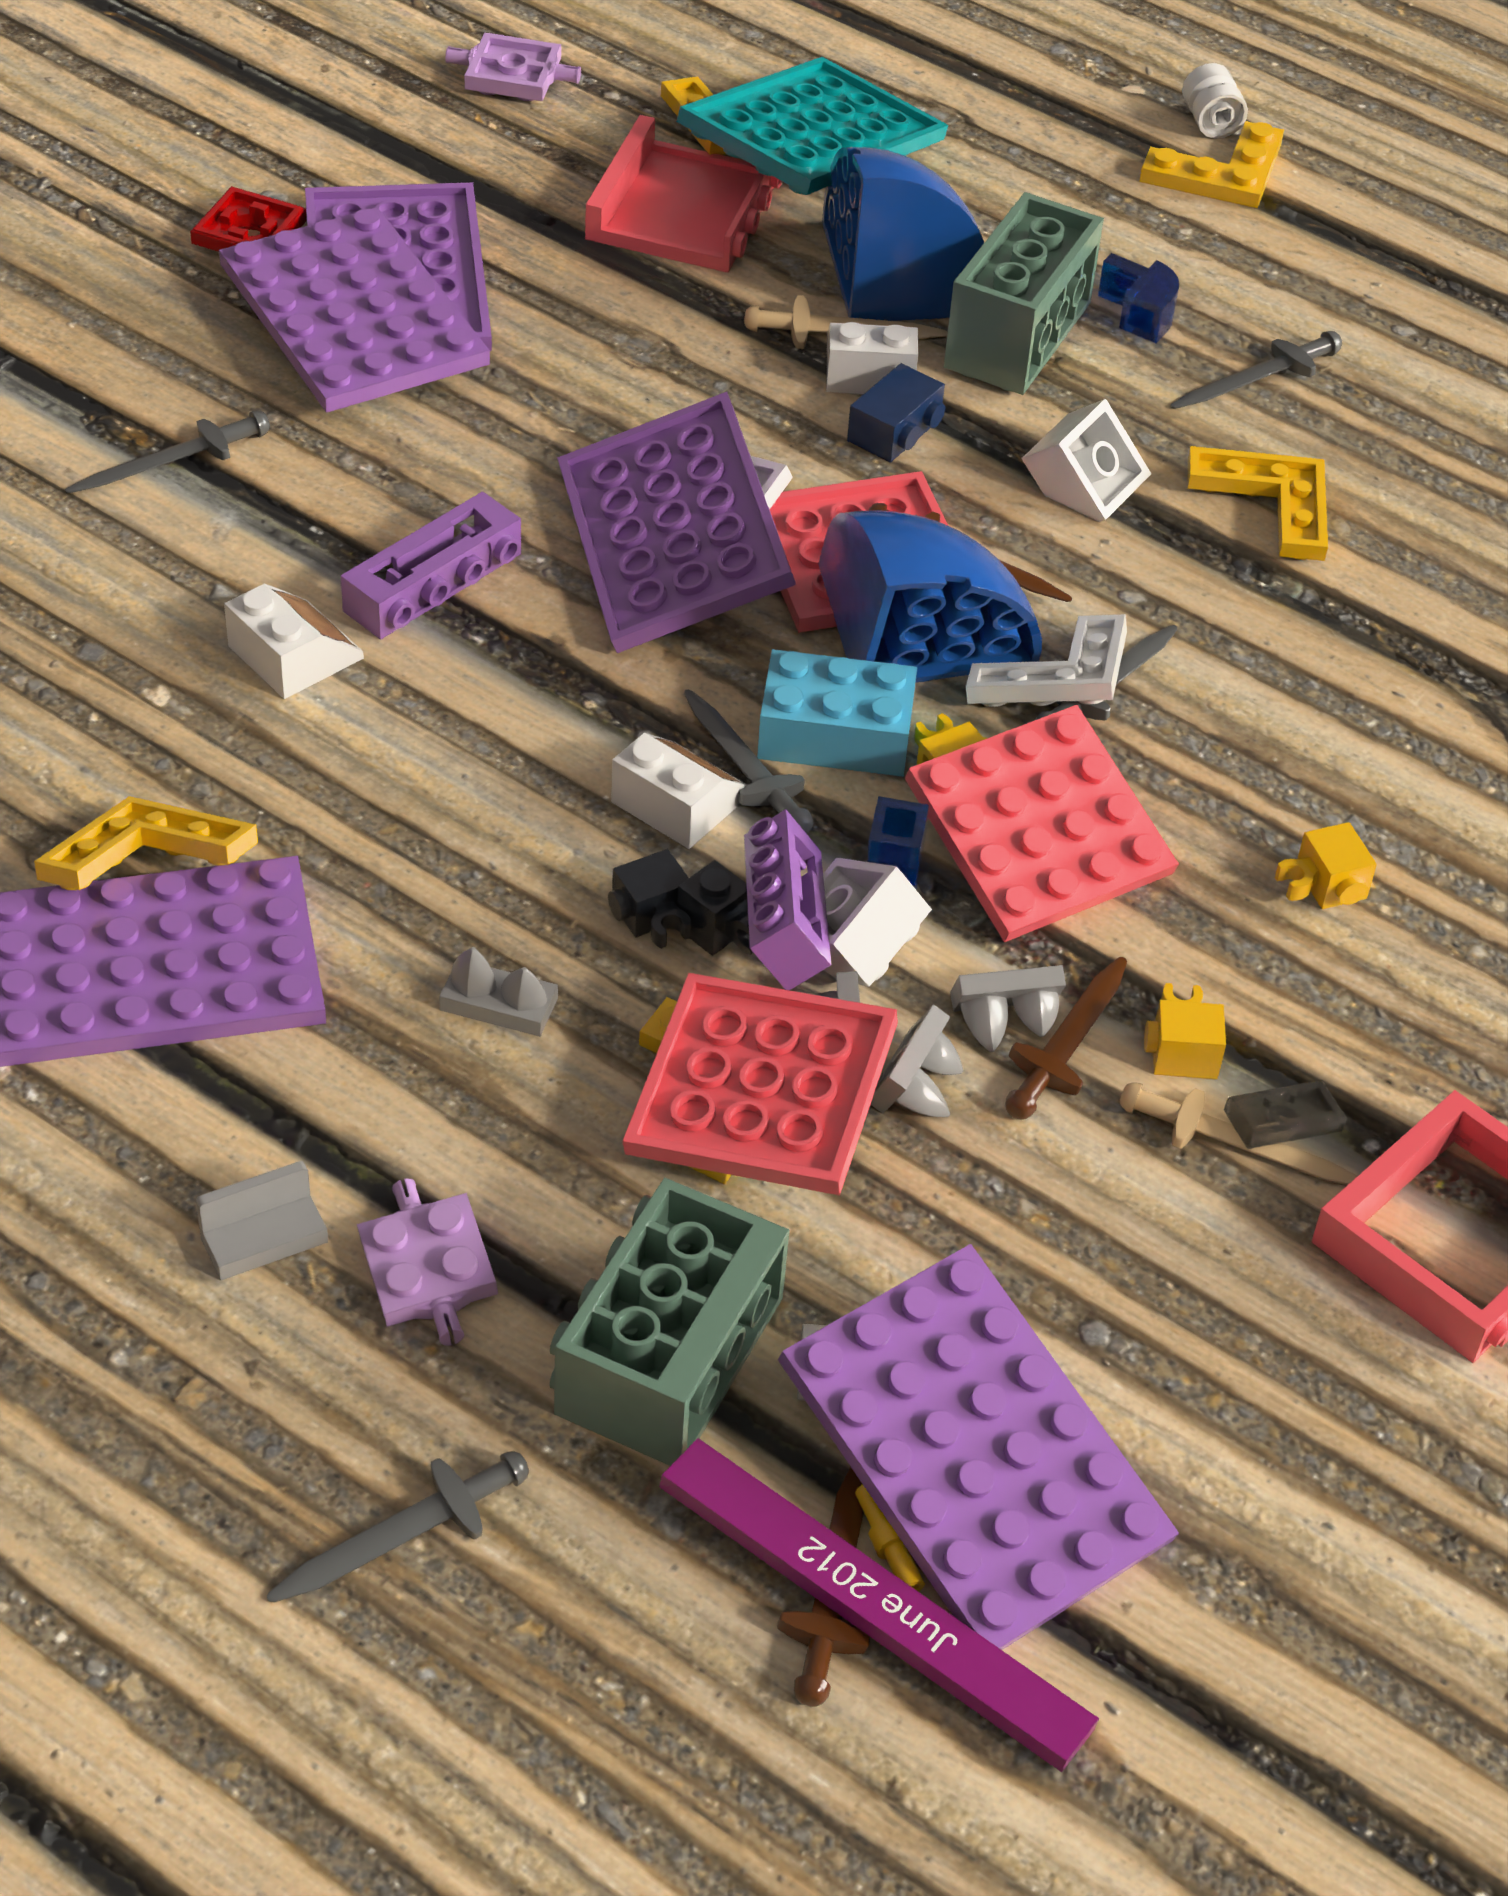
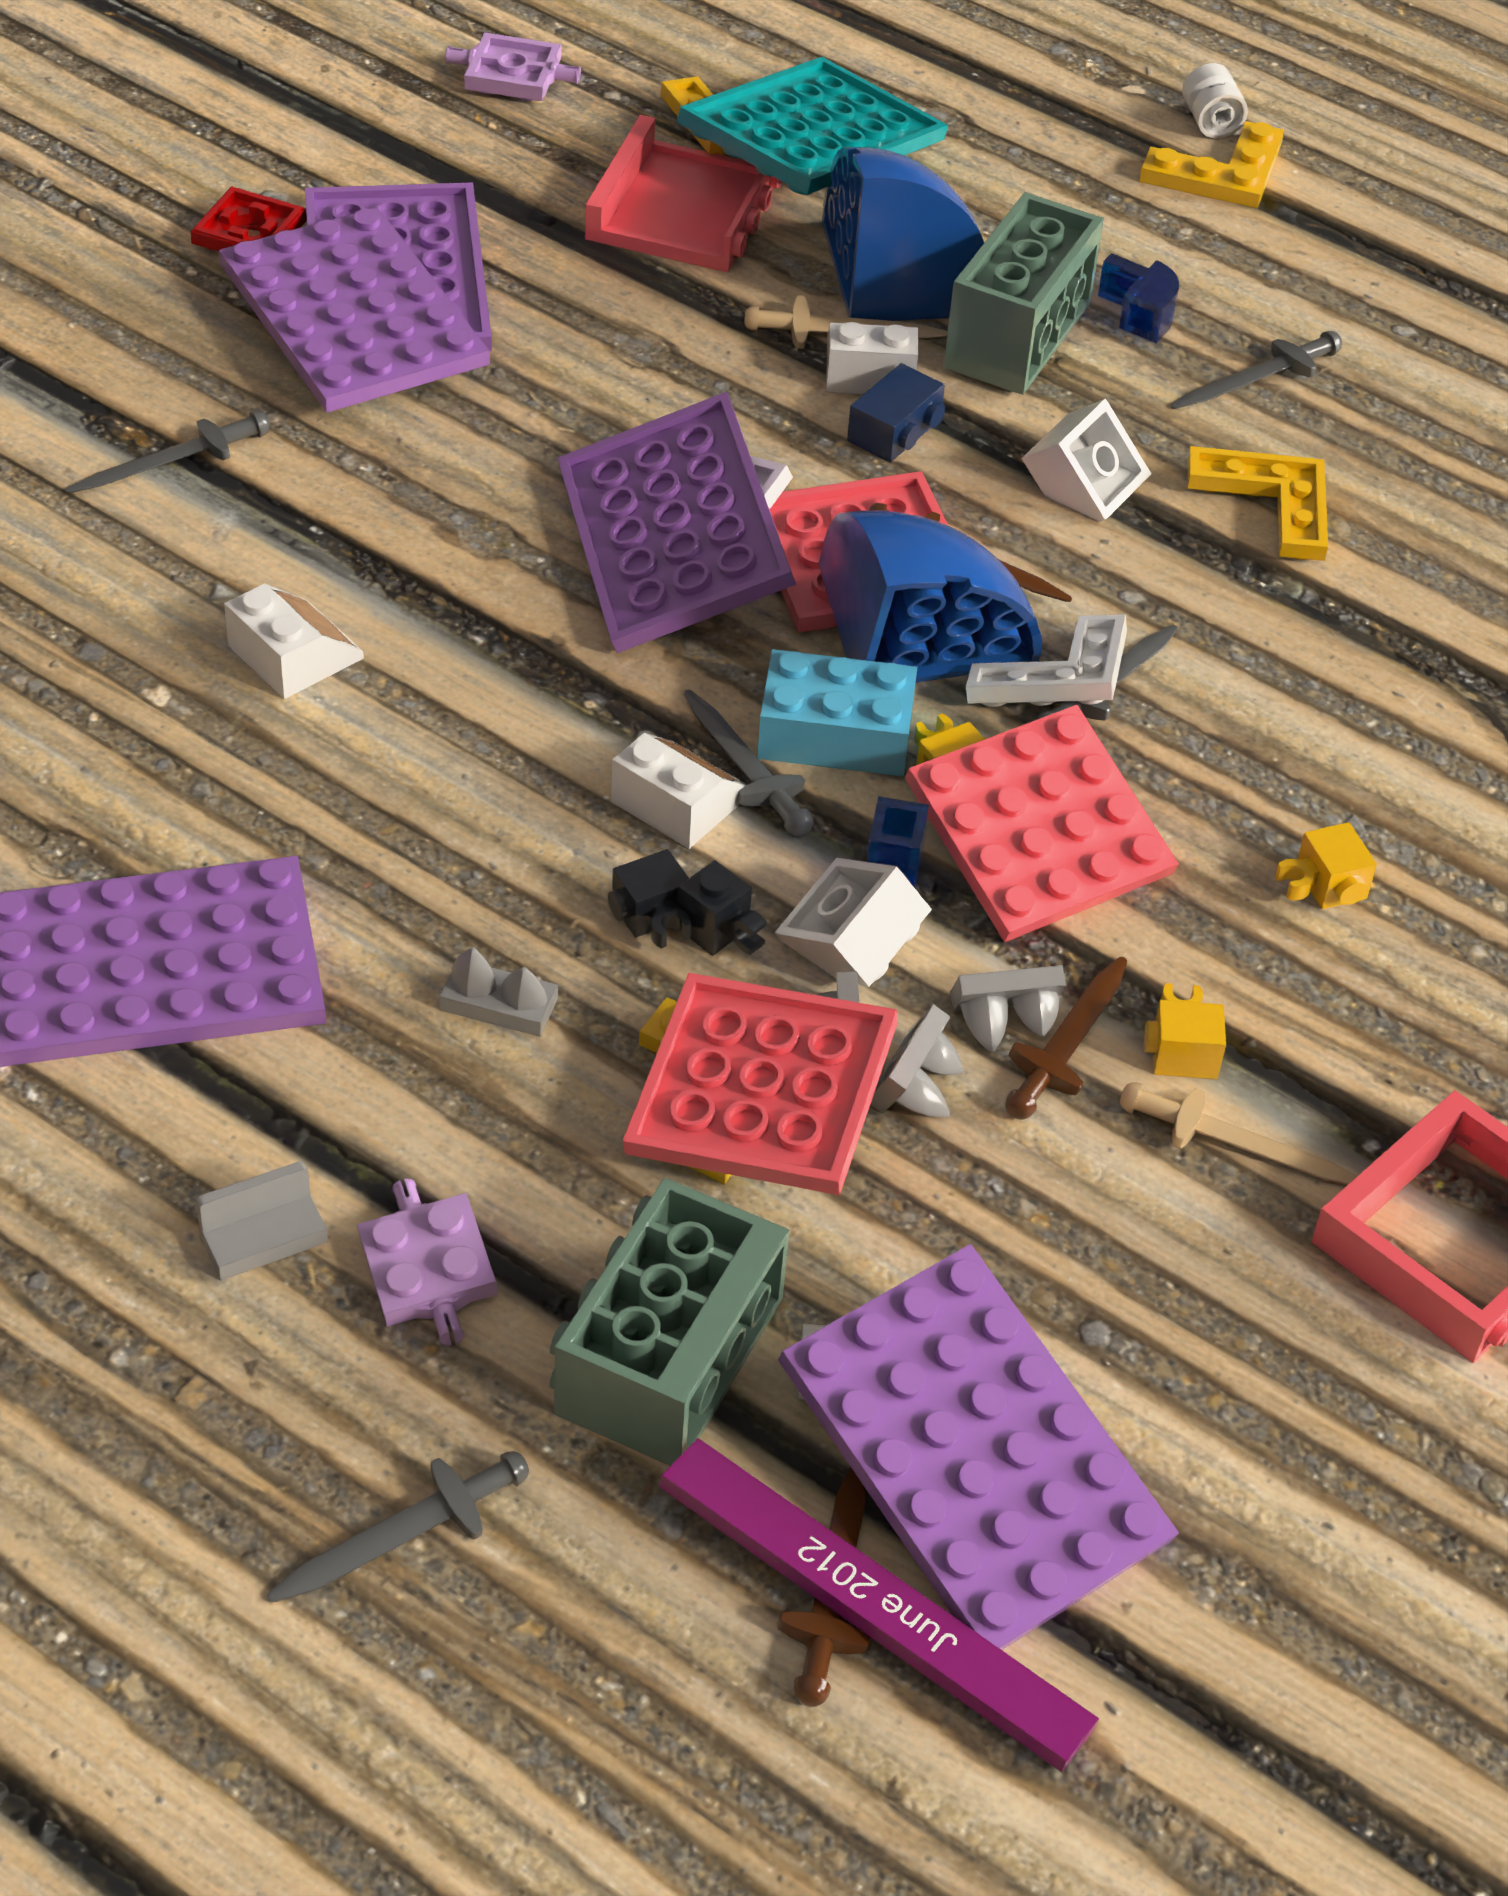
(147, 823): yellow plate -> none
(431, 565): medium lavender brick -> none
(783, 902): medium lavender brick -> none
(887, 1542): yellow bar -> none
(1284, 1114): clear smoke plate -> none

